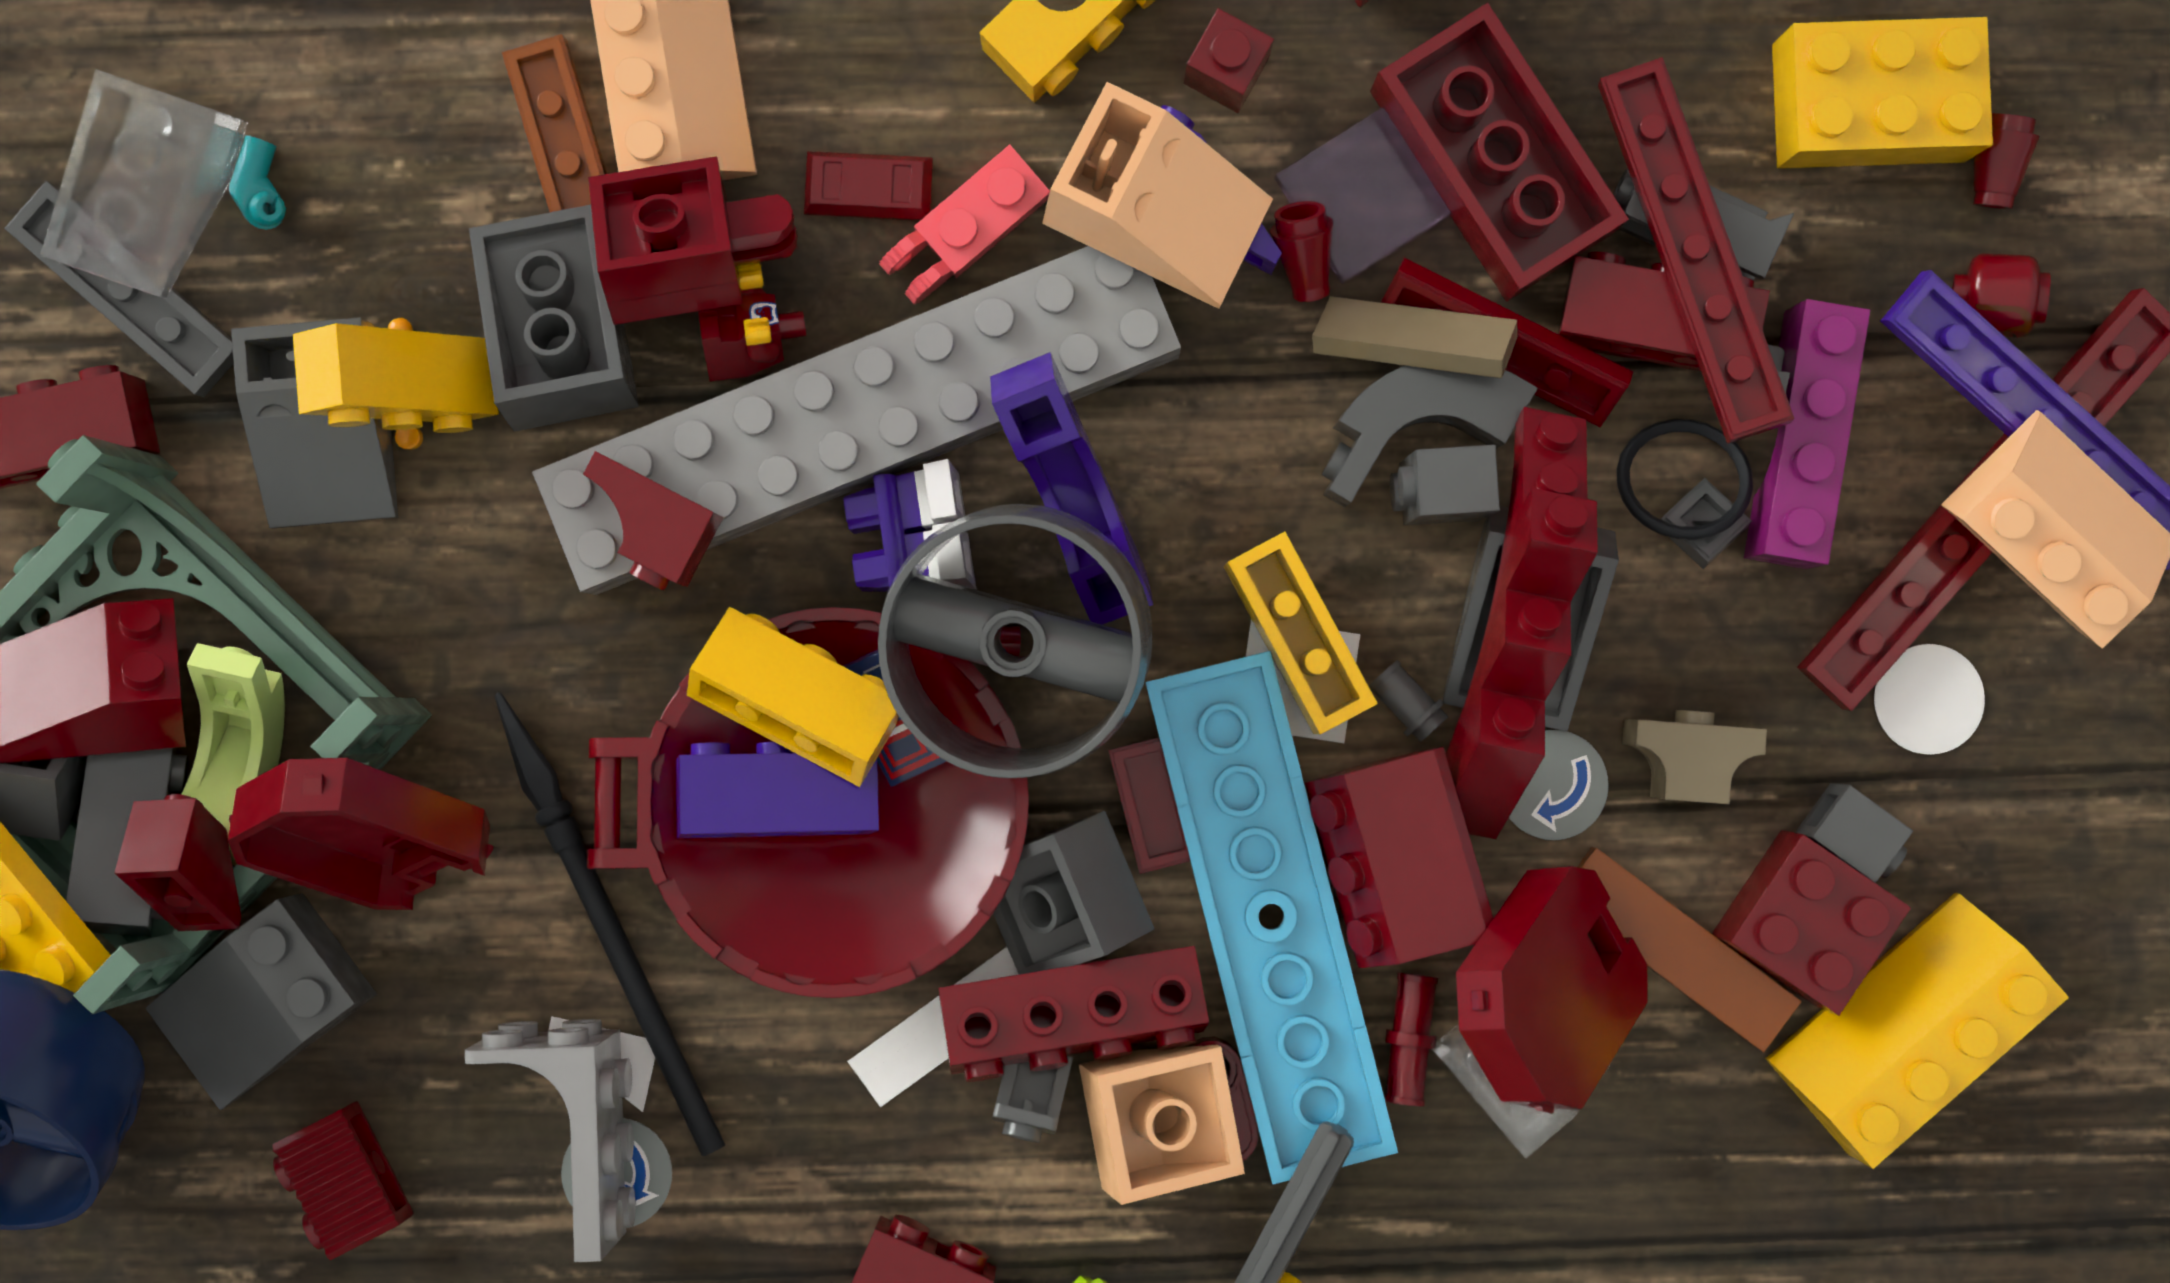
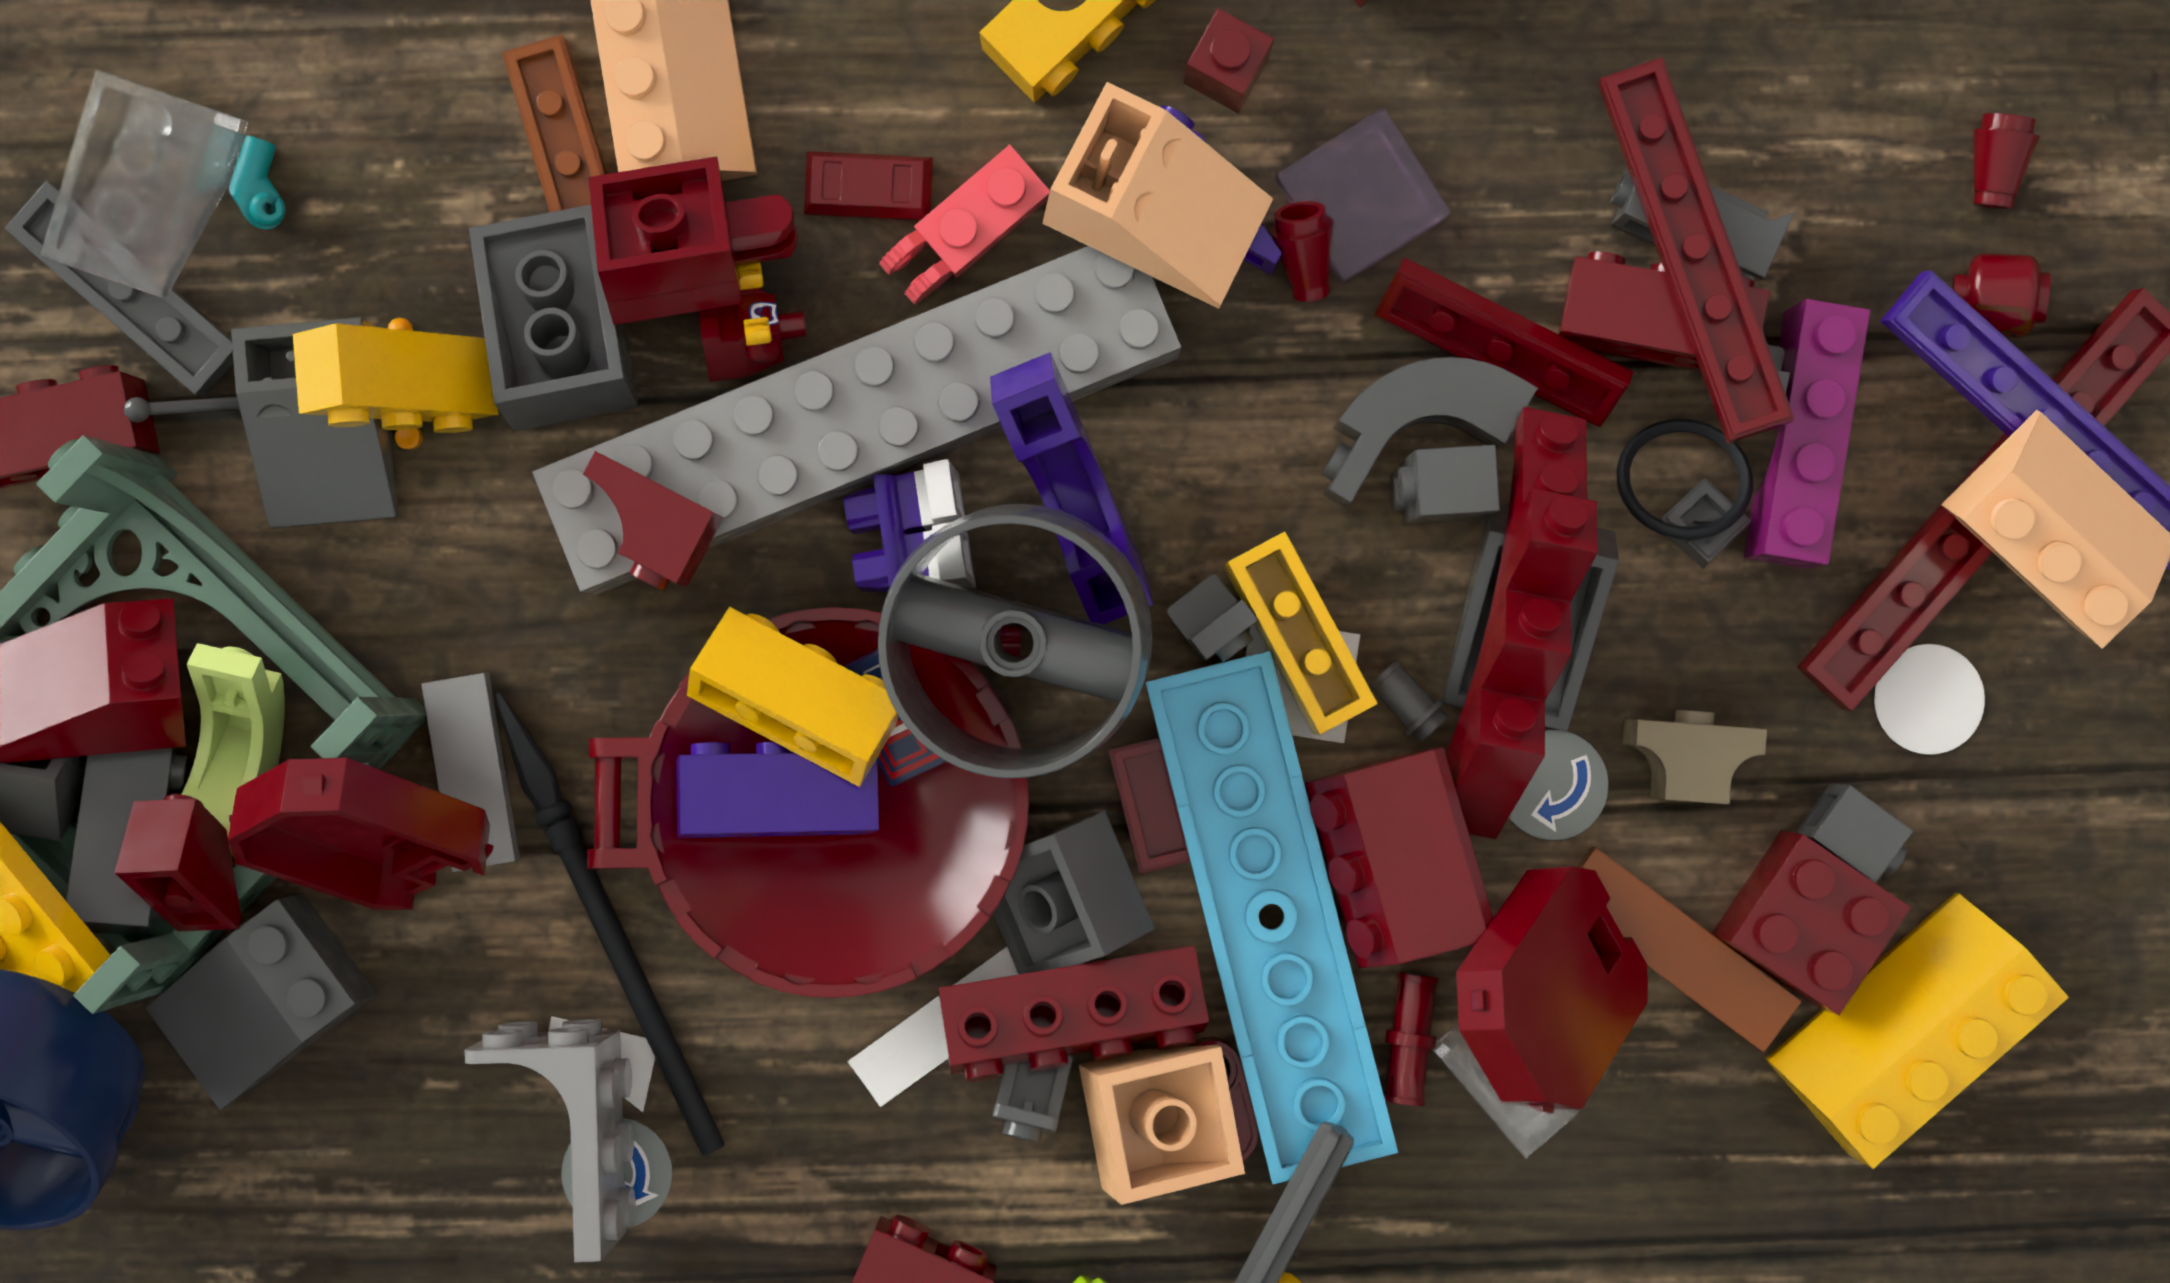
(139, 410): none -> dark grey hinge
(341, 1181): dark red brick -> none
(471, 755): none -> light grey tile
(1212, 619): none -> dark grey bracket
(1415, 337): dark tan tile -> none
(1498, 152): dark red brick -> none
(1882, 92): yellow brick -> none

